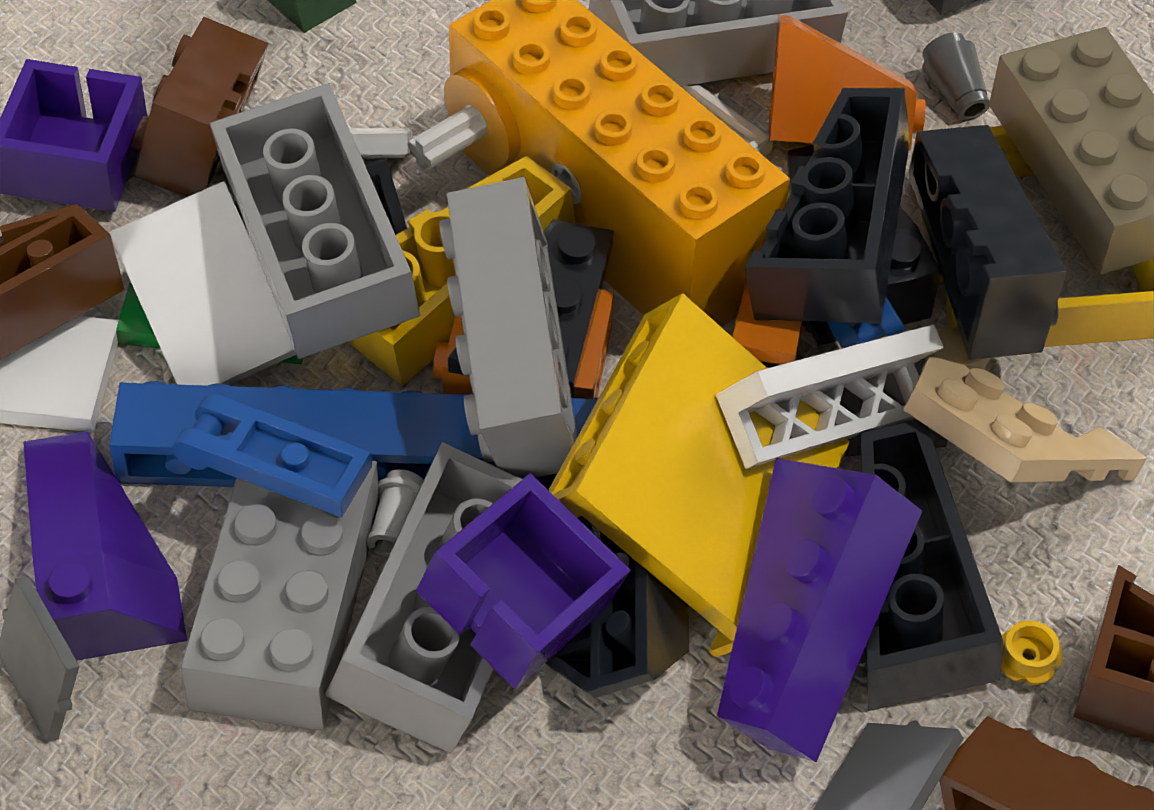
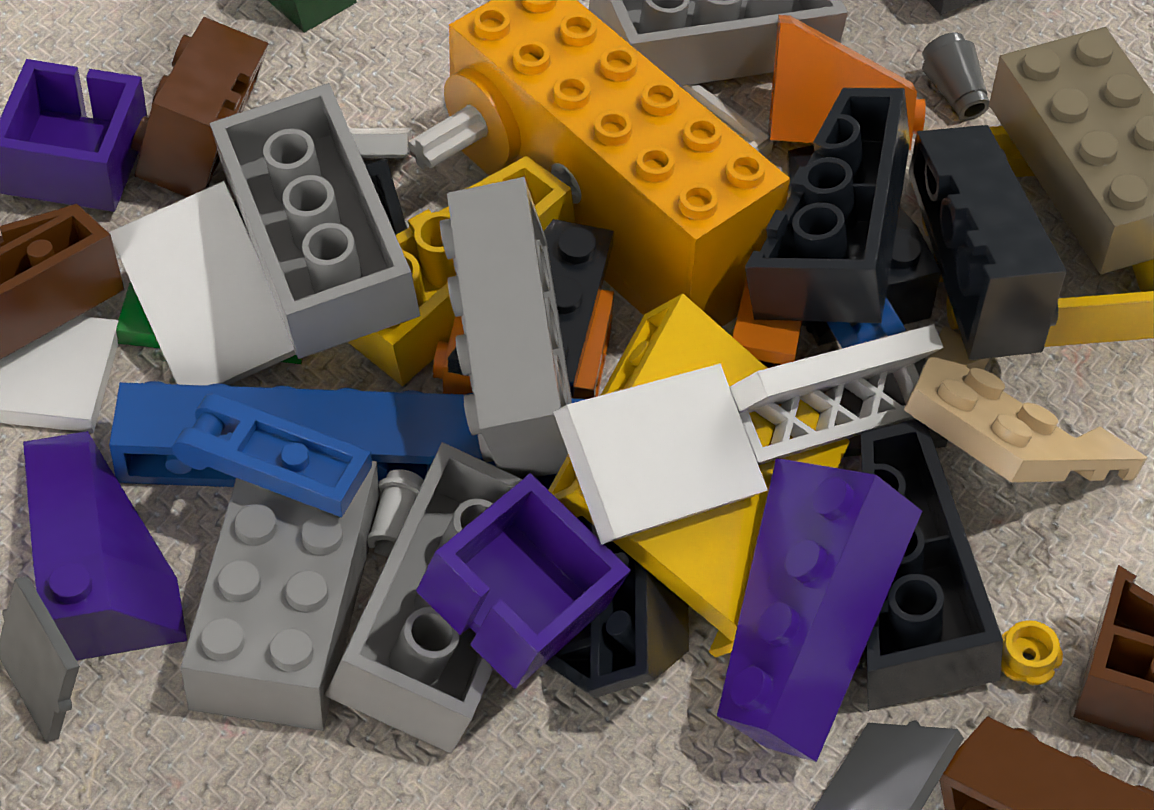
(659, 452): none -> white tile

